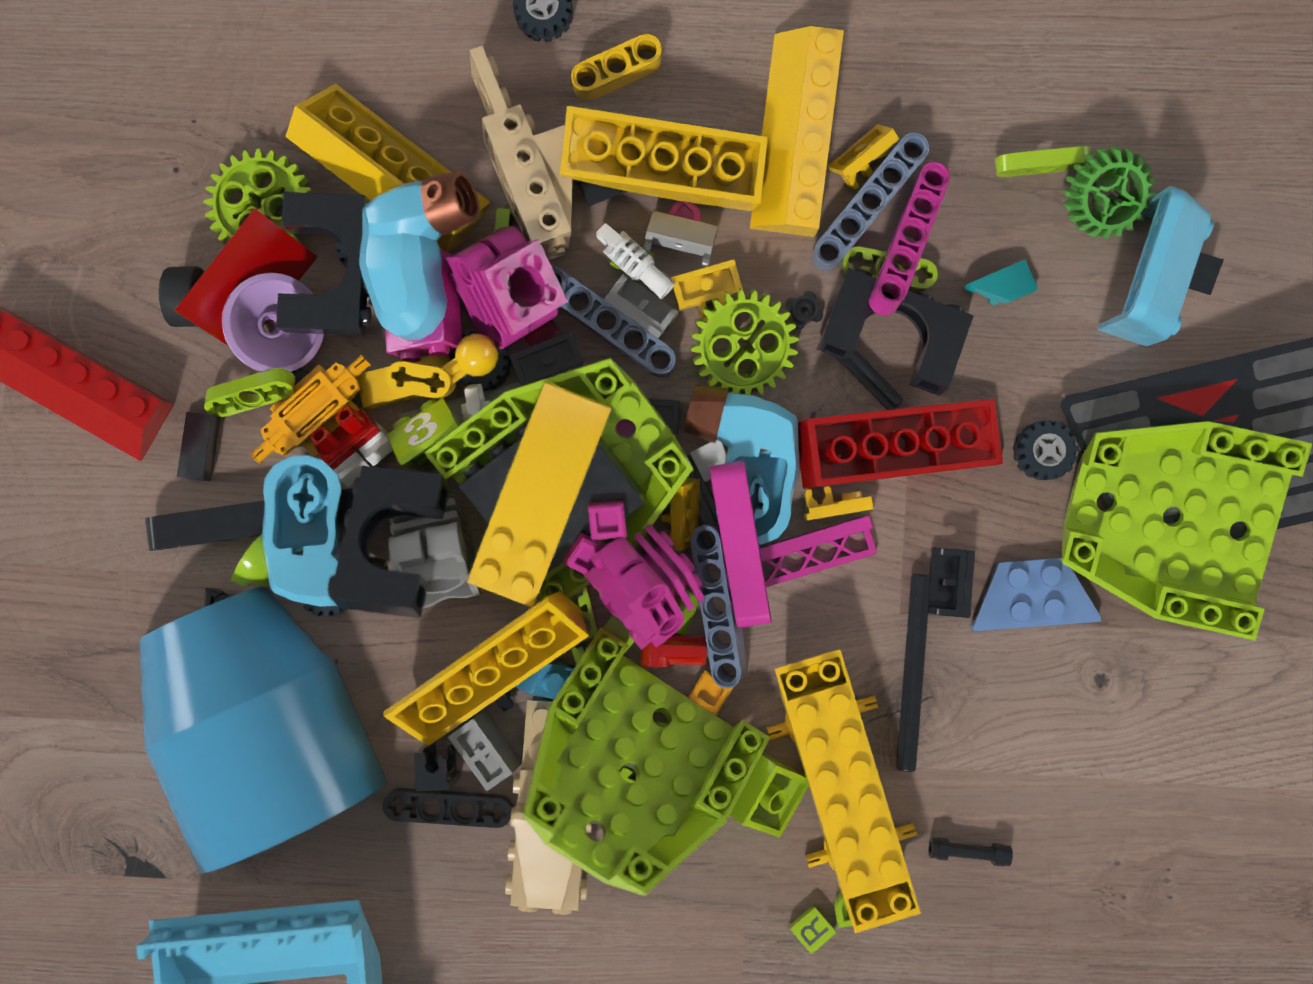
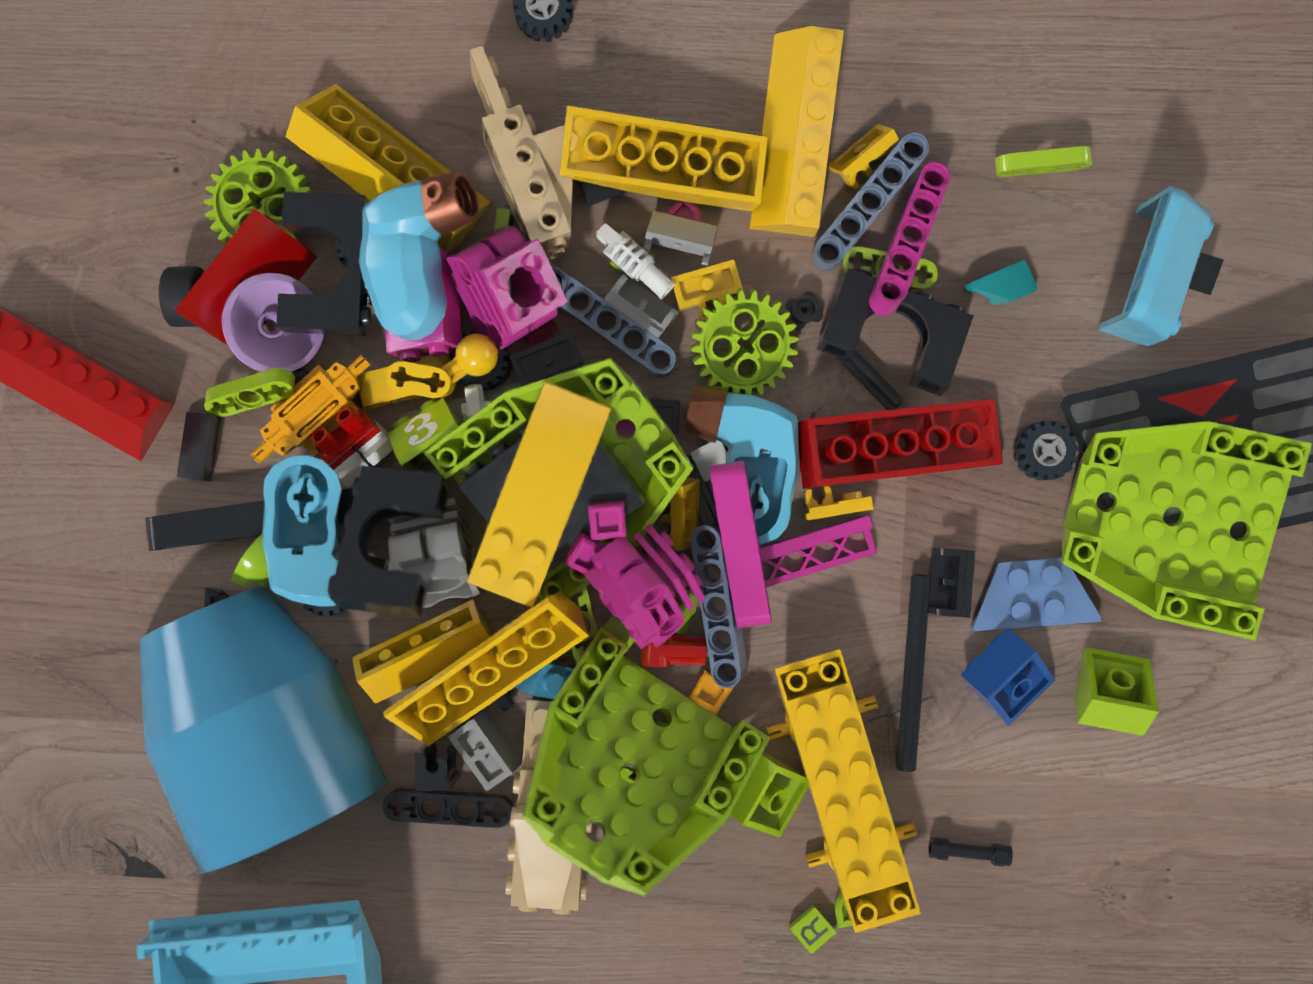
(420, 651): none -> yellow brick
(623, 53): yellow beam -> none
(1008, 676): none -> blue slope
(1102, 218): bright green gear -> none
(1115, 692): none -> lime slope

